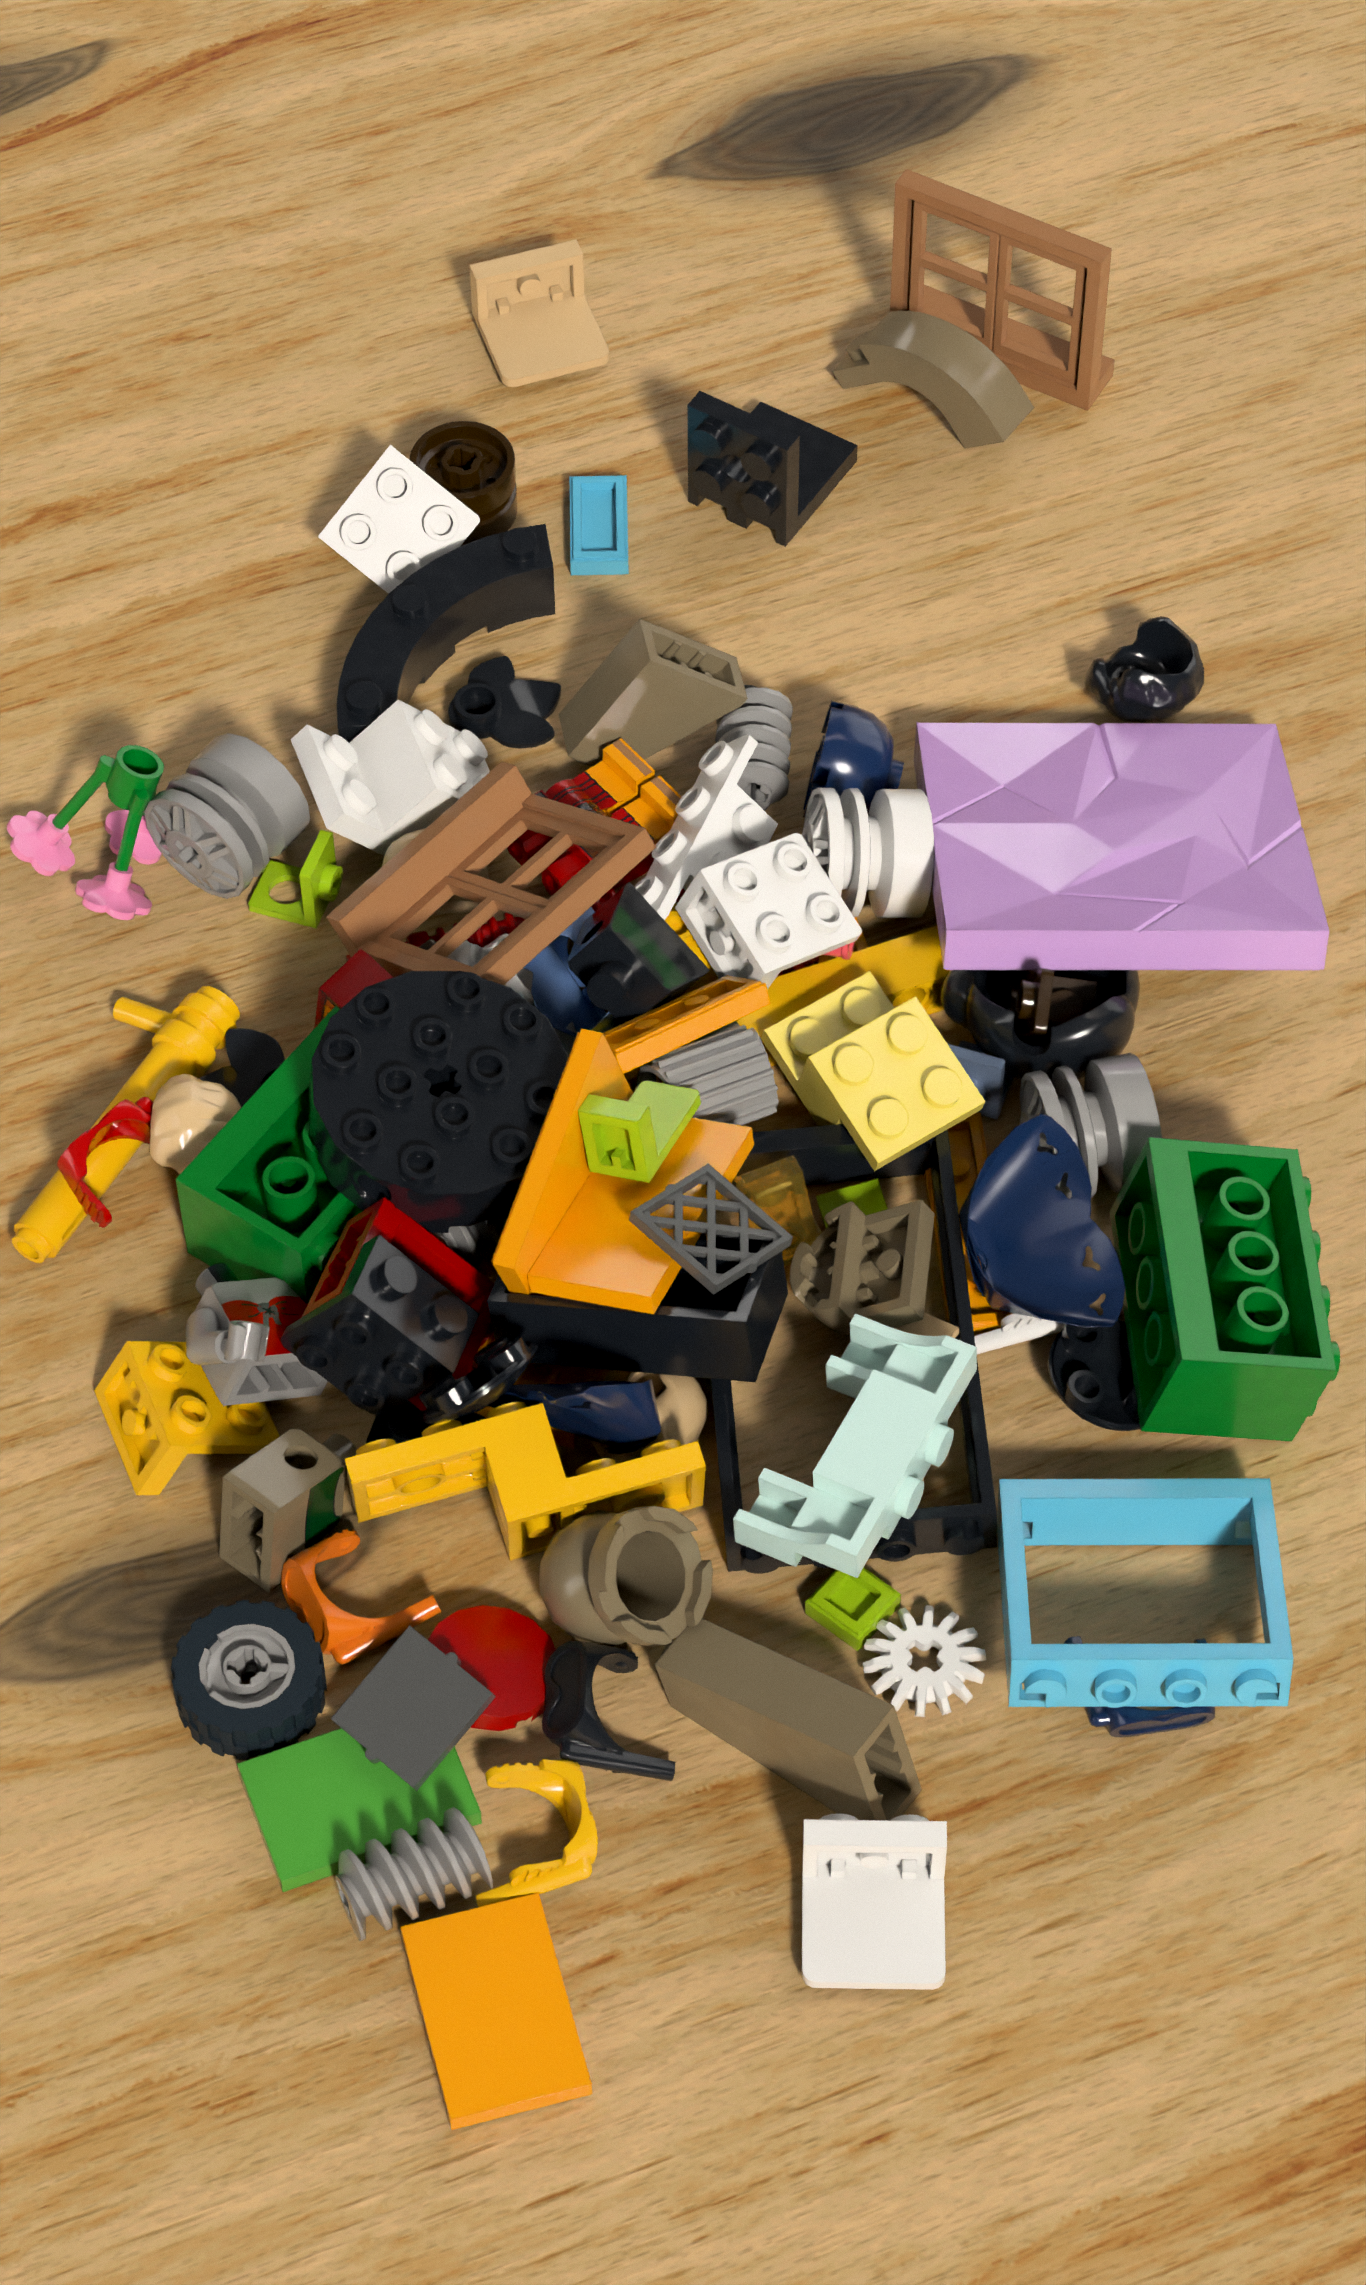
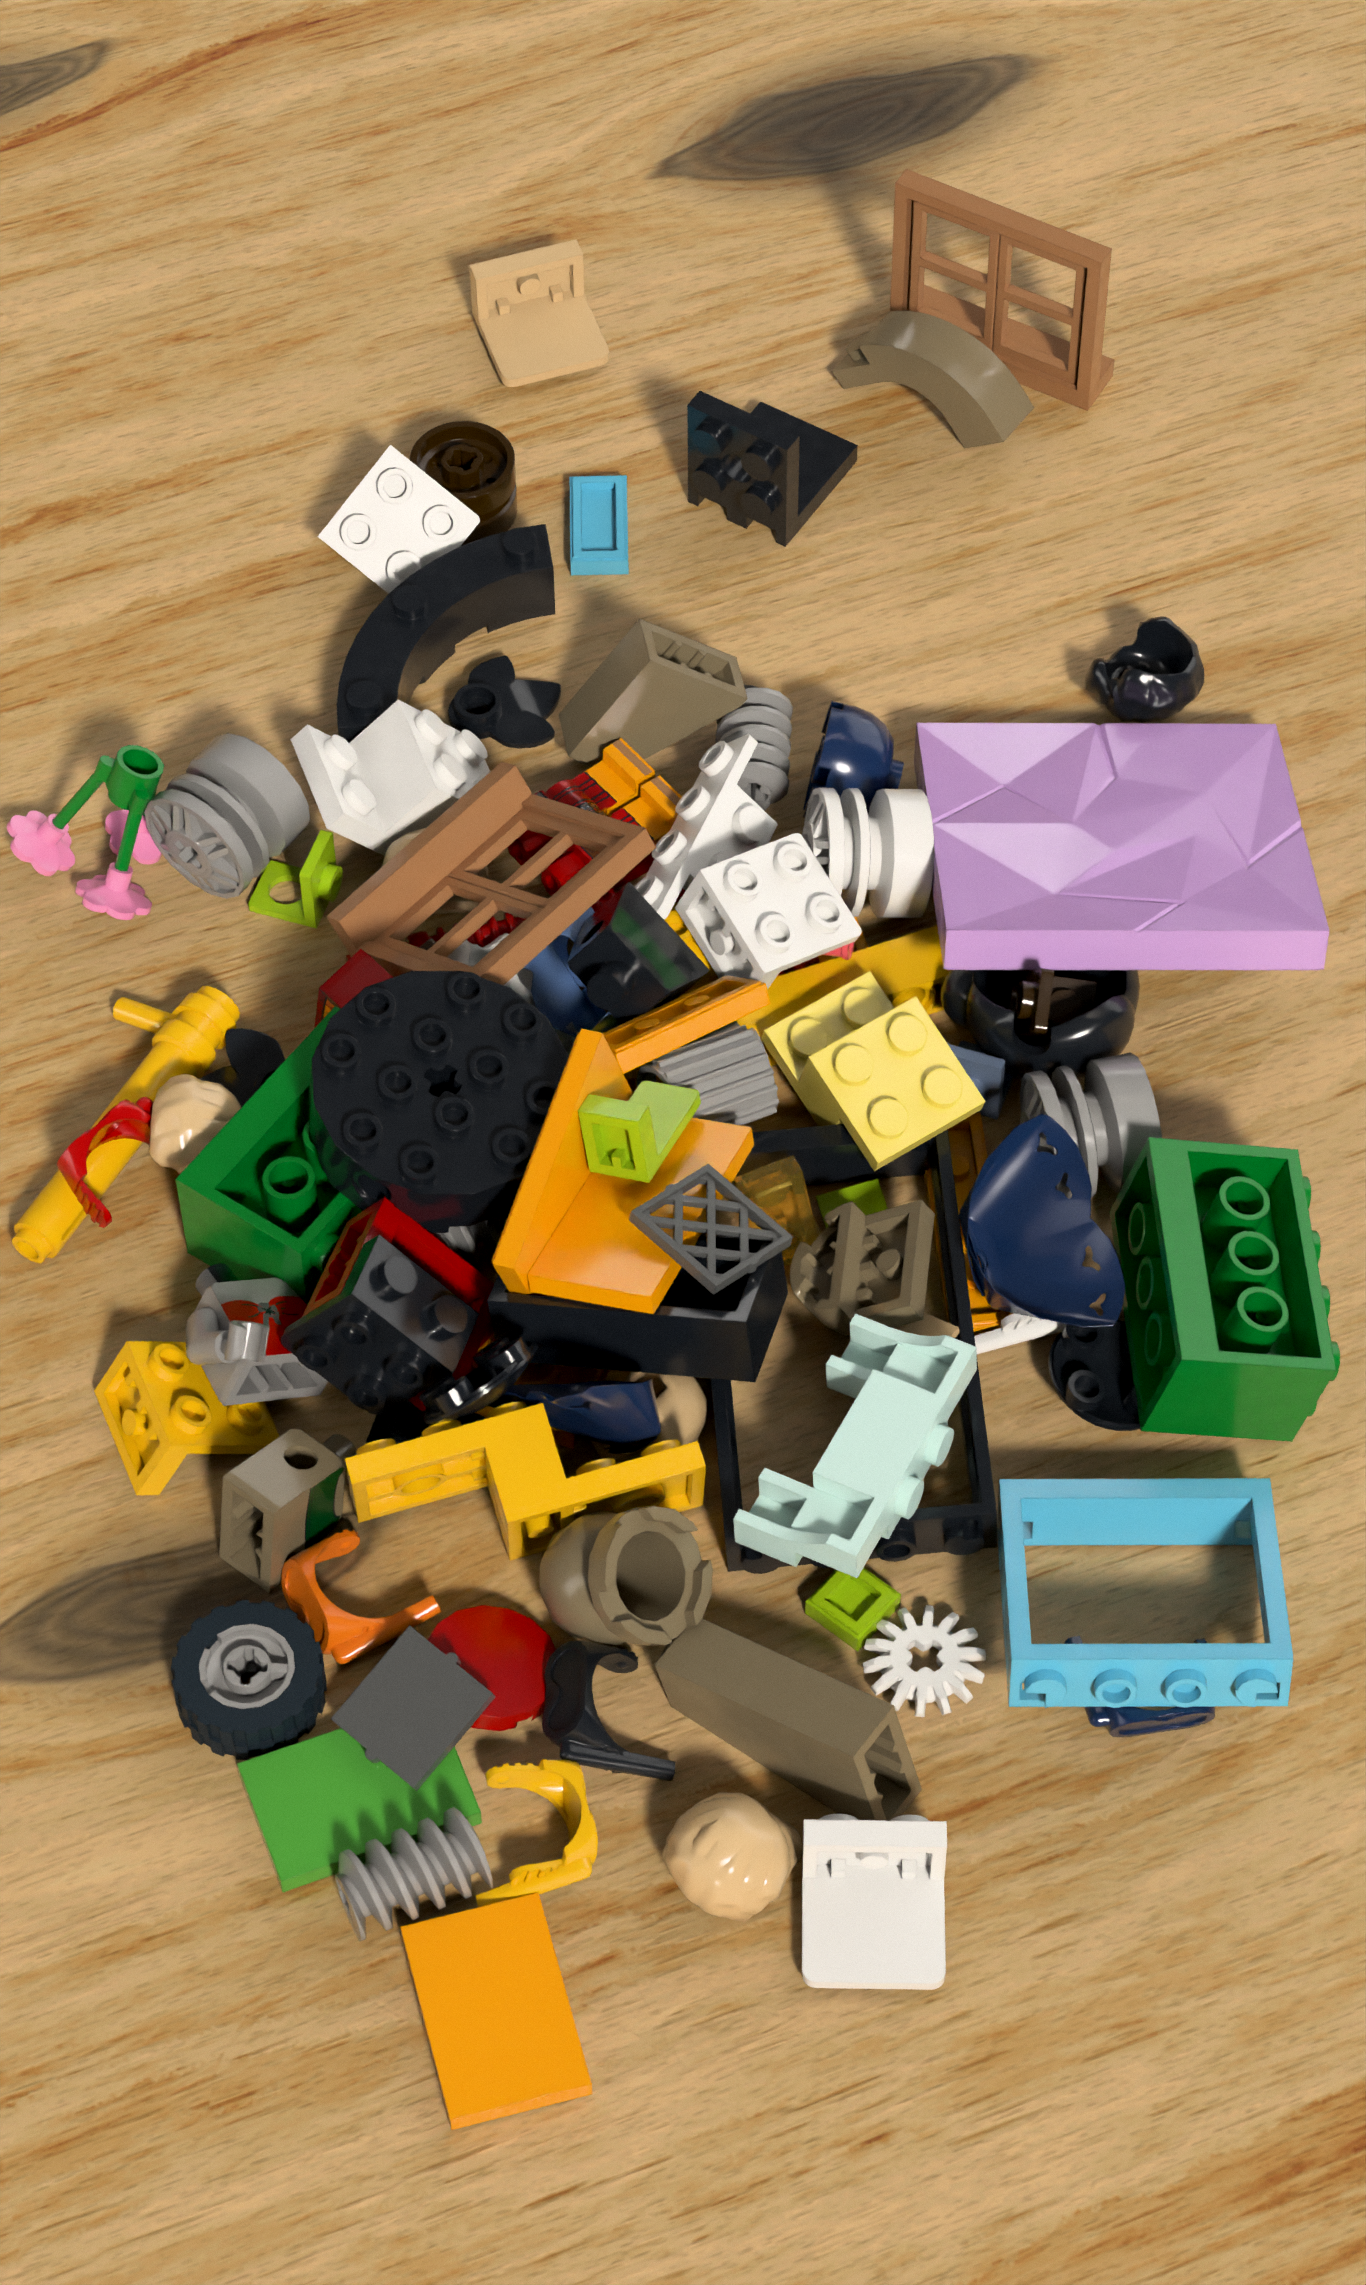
(731, 1855): none -> tan hair

